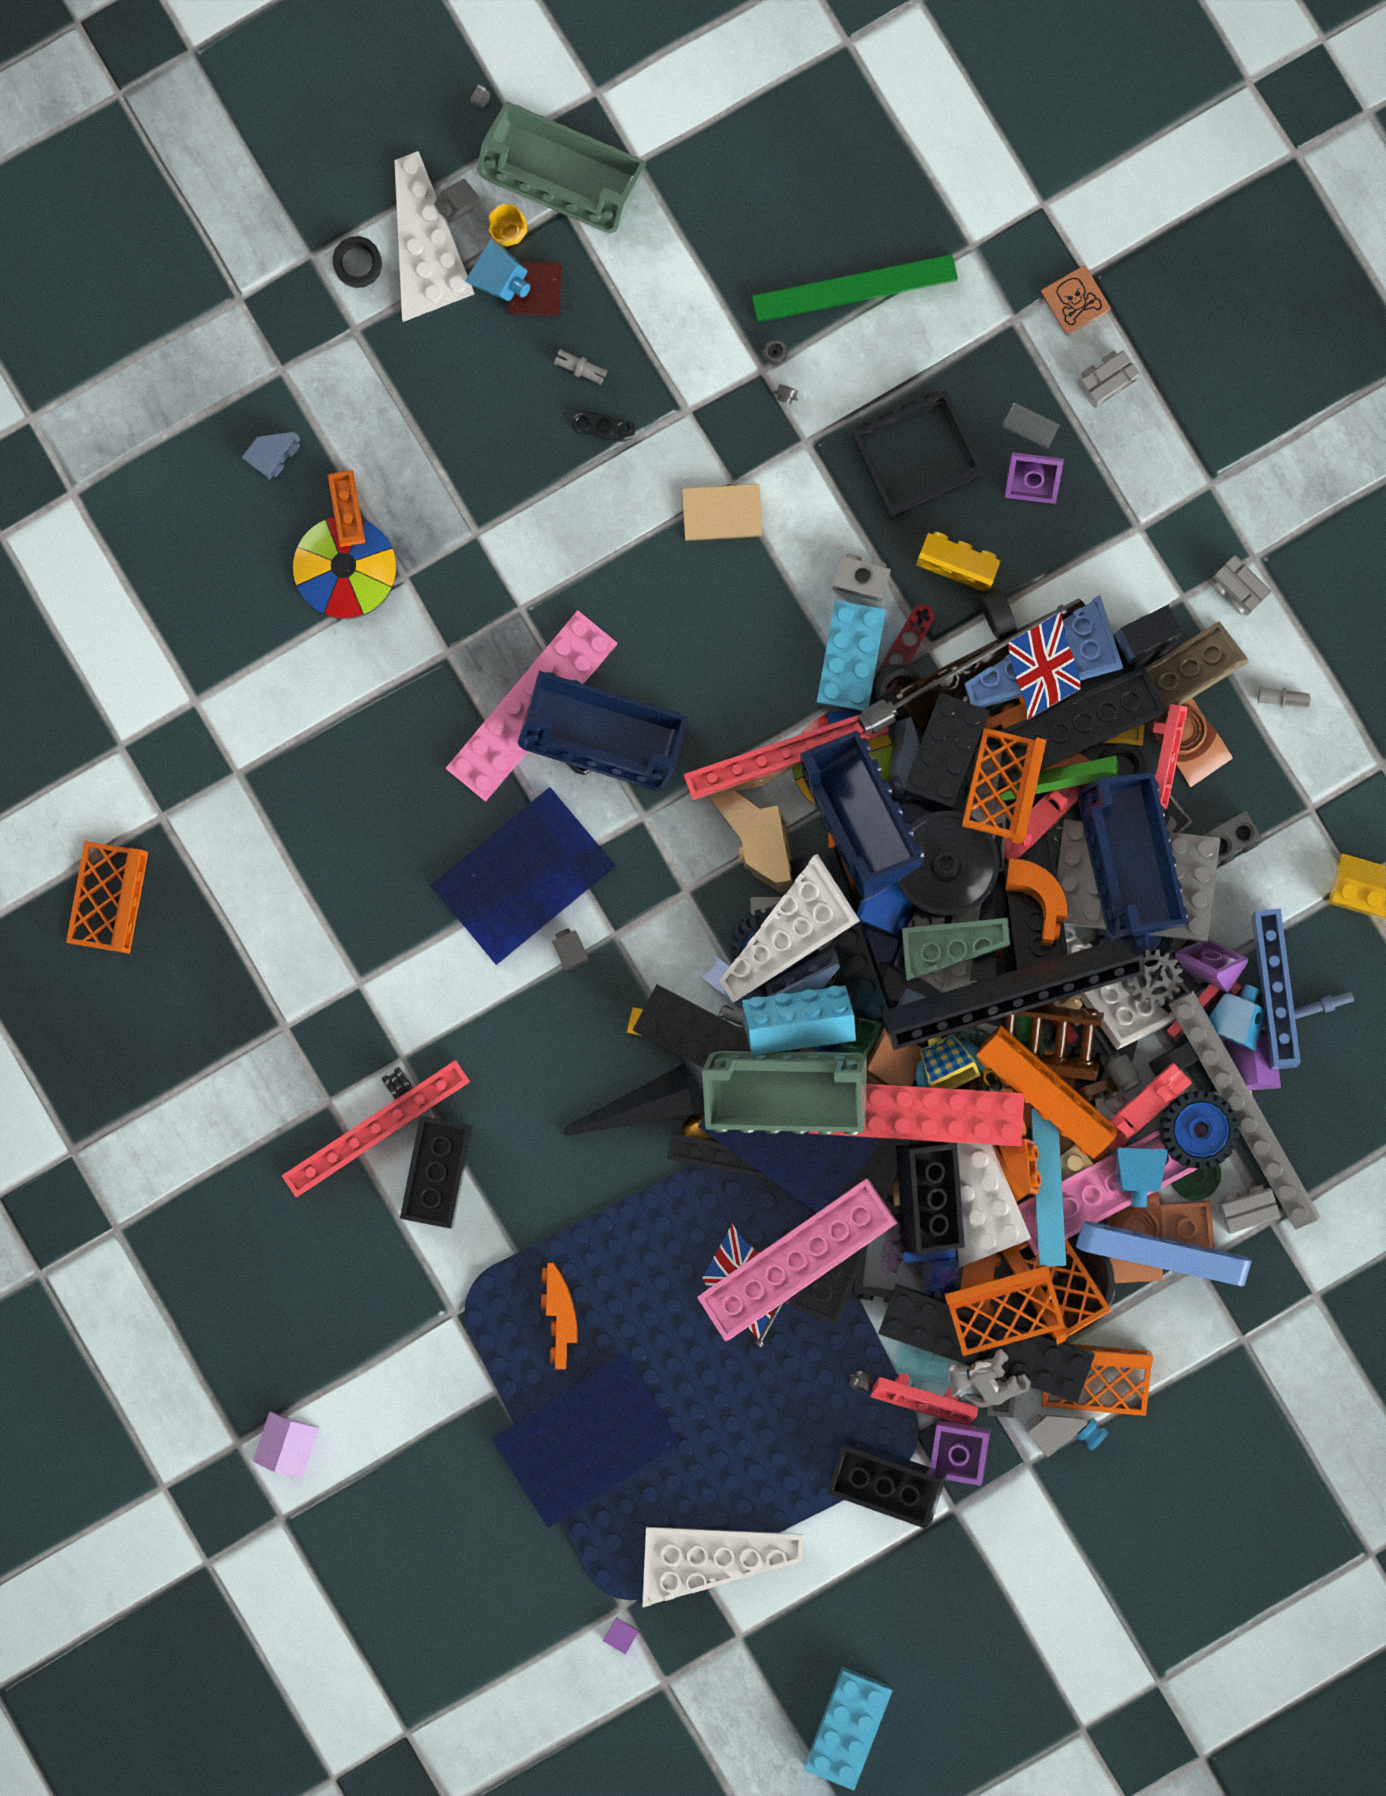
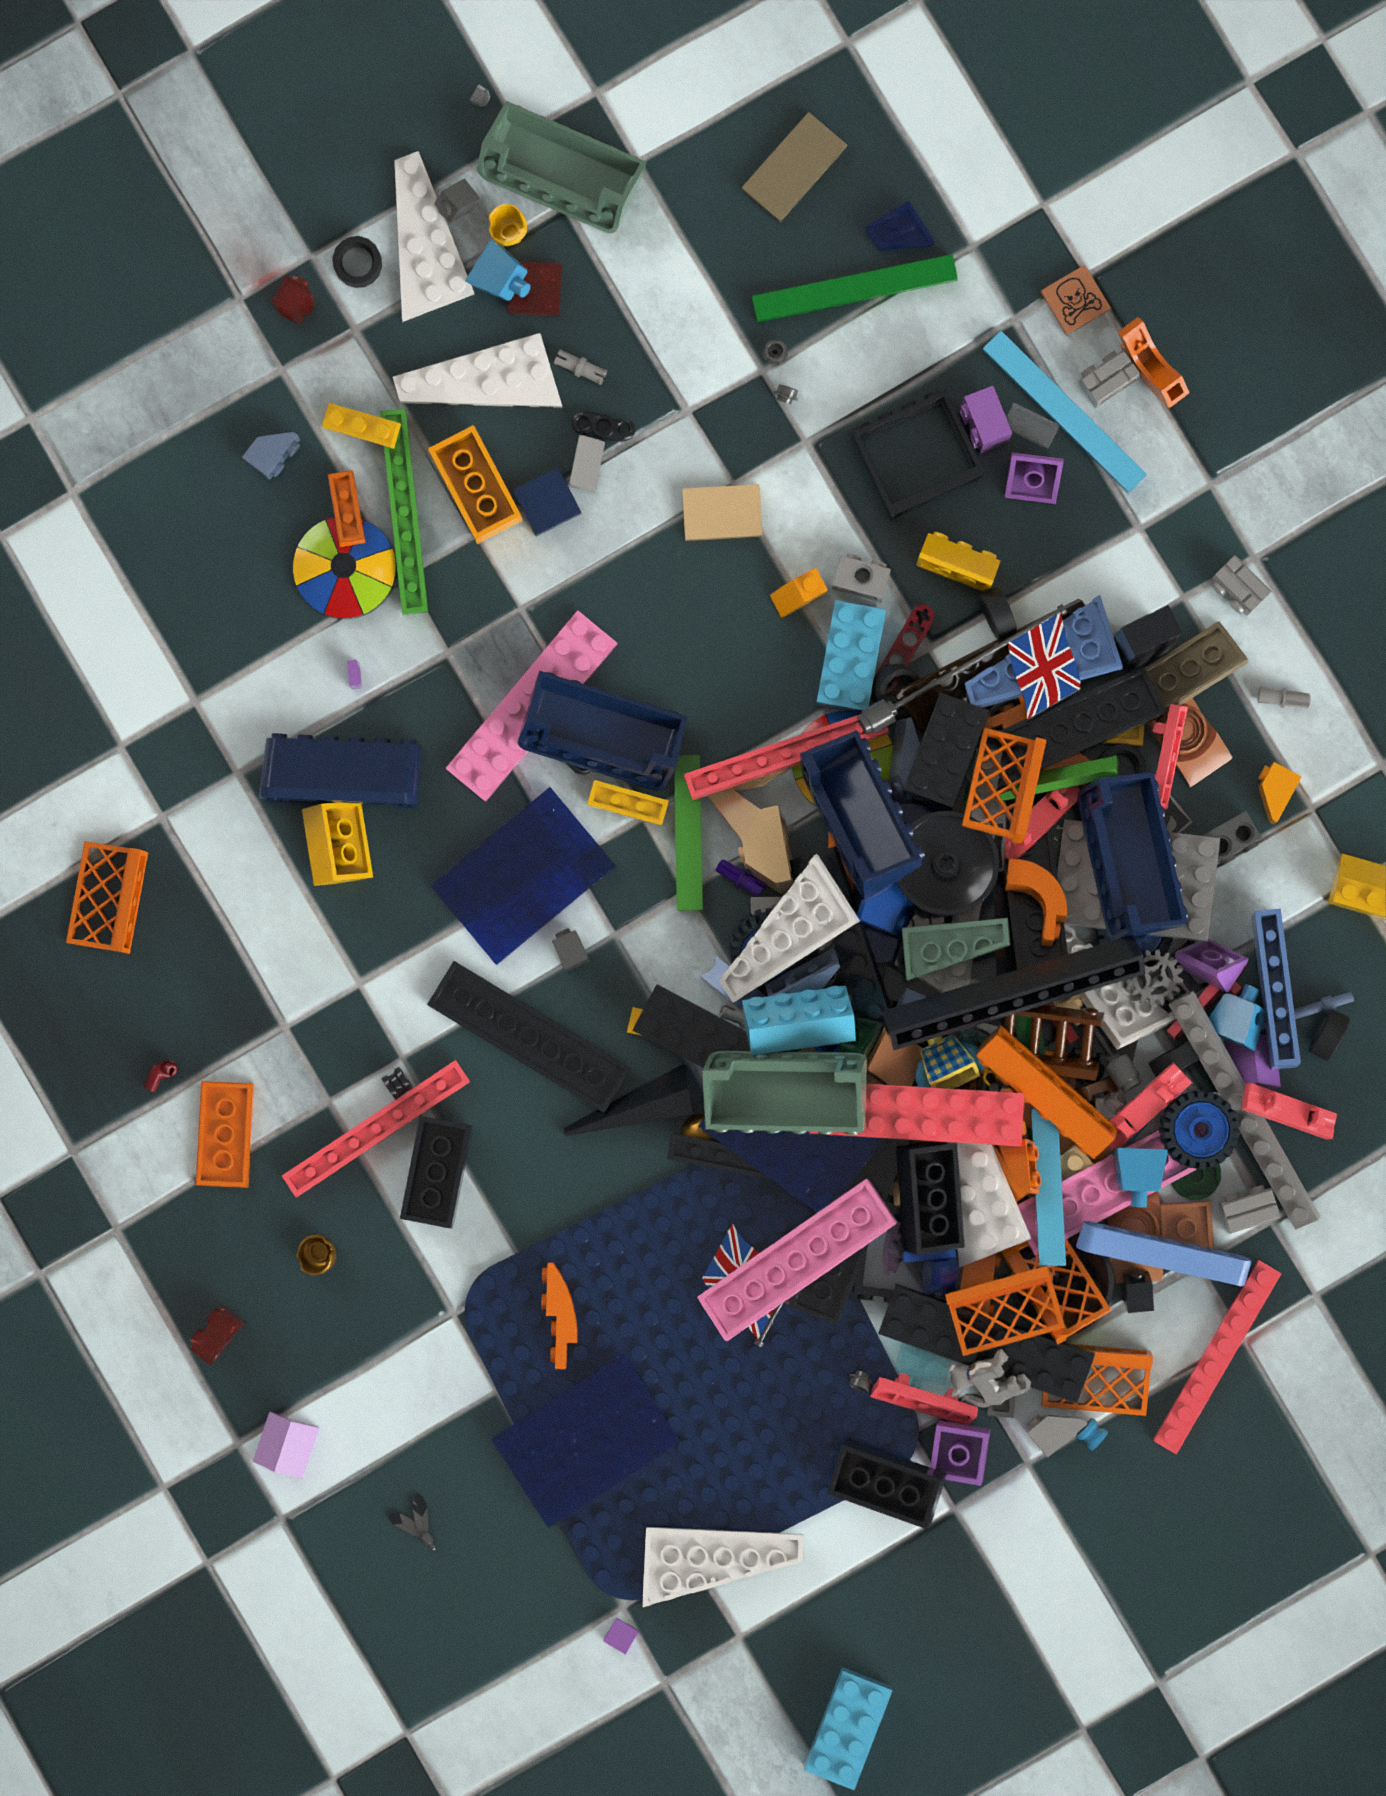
(160, 1071): none -> dark red arm
(217, 1335): none -> clear red brick
(224, 1134): none -> orange tile
(293, 299): none -> clear red brick
(316, 1254): none -> pearl gold hair
(337, 843): none -> yellow slope
(341, 771): none -> dark blue windscreen
(354, 674): none -> medium lavender tile
(361, 425): none -> yellow plate
(405, 518): none -> bright green plate
(419, 1526): none -> dark grey piece
(475, 484): none -> light orange brick
(494, 376): none -> white wing
(529, 1036): none -> black plate
(547, 501): none -> dark blue tile
(586, 463): none -> light grey slope
(628, 803): none -> yellow plate
(688, 838): none -> bright green tile
(740, 878): none -> dark purple axle
(794, 167): none -> dark tan tile
(799, 593): none -> light orange slope
(899, 230): none -> clear blue wing
(985, 420): none -> medium lavender brick
(1064, 412): none -> medium azure tile
(1138, 1291): none -> black brick
(1153, 368): none -> orange arch
(1217, 1357): none -> coral plate
(1276, 789): none -> light orange slope
(1288, 1111): none -> coral hinge
(1329, 1034): none -> black tyre

